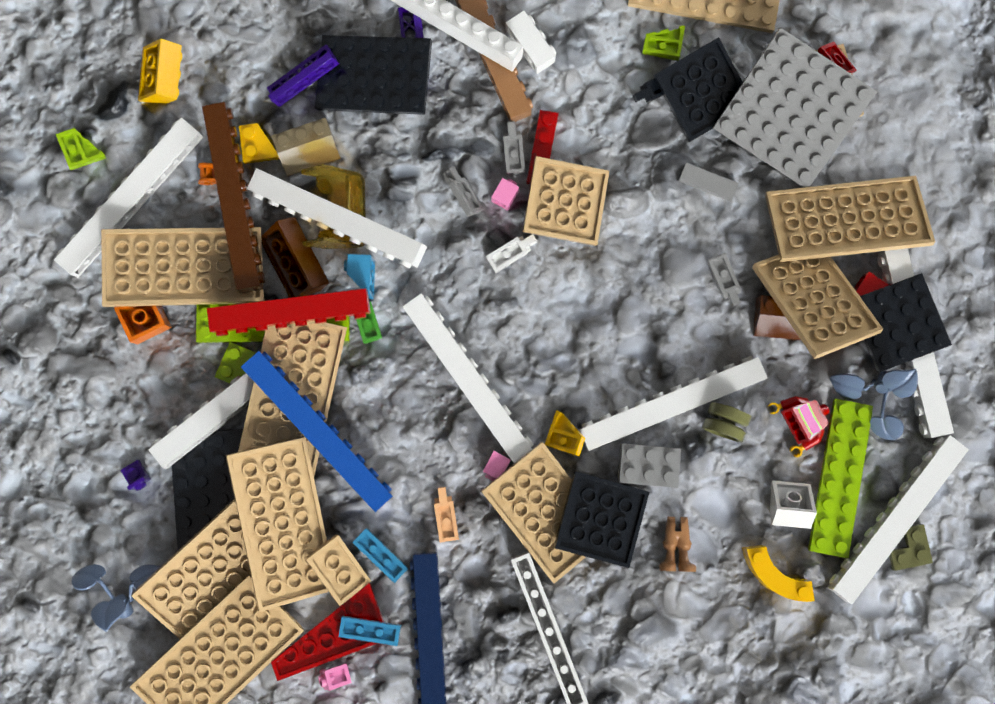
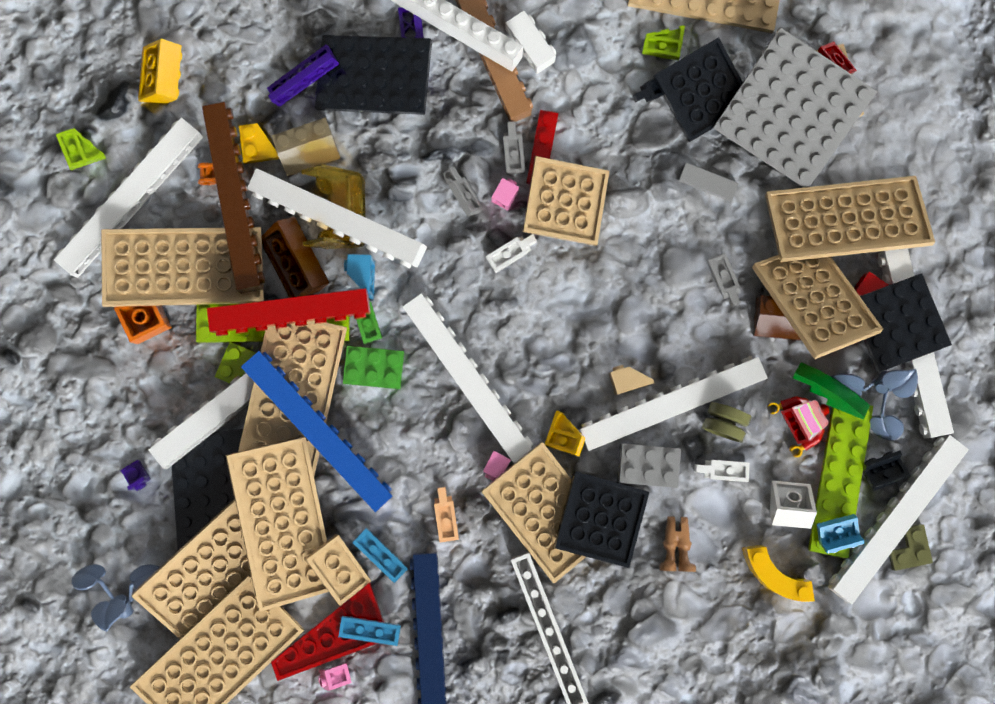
(373, 367): none -> bright green plate
(628, 379): none -> tan slope
(724, 470): none -> white hinge
(837, 393): none -> green slope
(839, 534): none -> dark azure bracket
(885, 470): none -> black bracket

